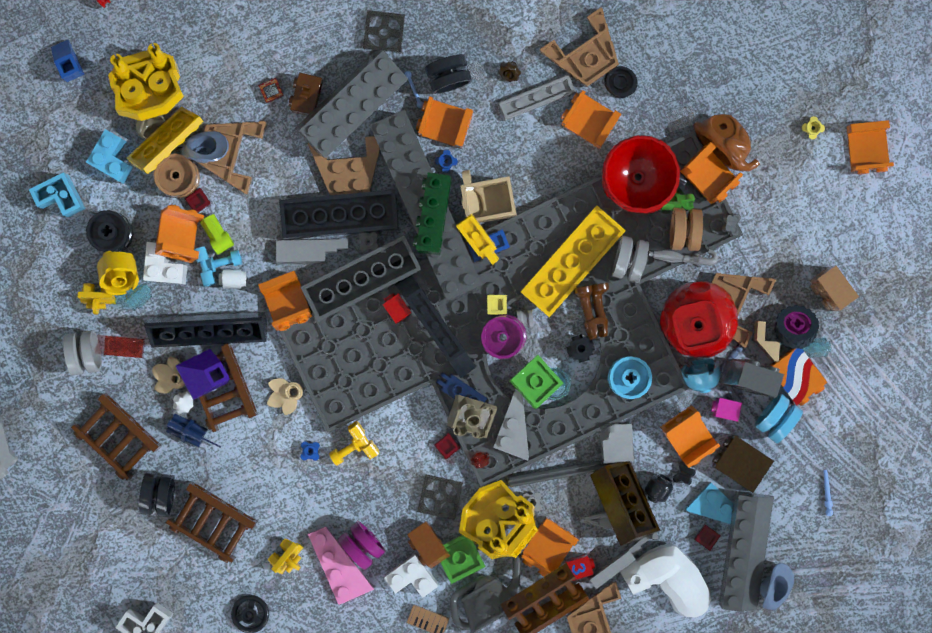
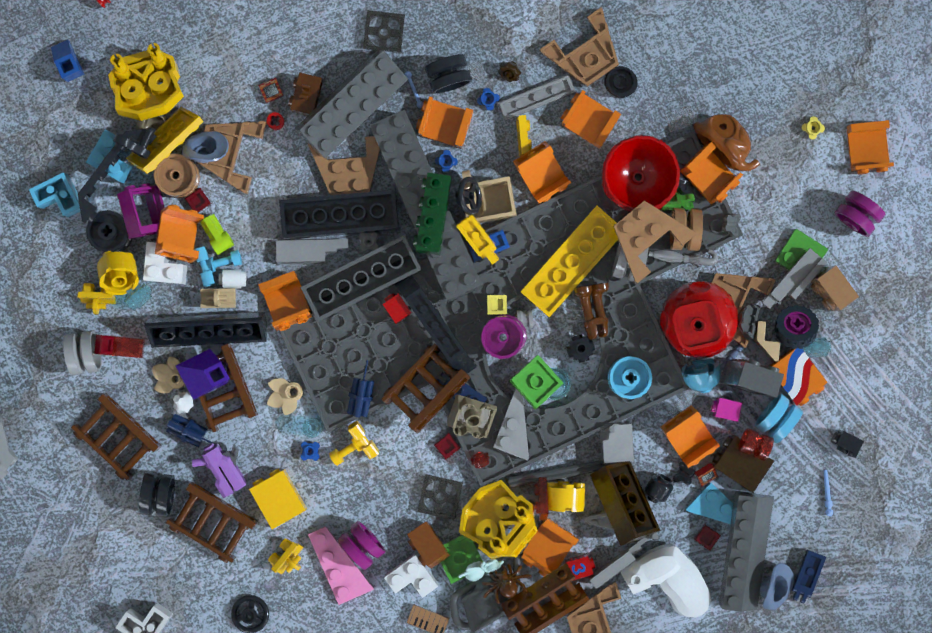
(86, 208): none -> black slope
(104, 344): none -> dark red tile
(123, 143): none -> black piece
(129, 211): none -> magenta window
(218, 298): none -> tan hips
(223, 467): none -> medium lavender piece
(277, 498): none -> yellow brick
(281, 121): none -> red bush
(318, 425): none -> clear light blue brick
(360, 396): none -> dark blue piece
(431, 406): none -> reddish brown fence
(466, 196): none -> black piece
(477, 569): none -> light aqua animal
(488, 94): none -> blue plate
(505, 583): none -> reddish brown animal
(523, 126): none -> yellow hinge
(541, 172): none -> orange panel
(541, 506): none -> clear red plate
(566, 496): none -> yellow brick
(643, 228): none -> medium nougat wing
(706, 474): none -> tile
(747, 320): none -> dark grey plate
(758, 445): none -> clear red wheel
(796, 246): none -> bright green plate
(797, 278): none -> light grey piece
(808, 575): none -> dark blue hinge
(847, 442): none -> black brick
(860, 213): none -> magenta wheel

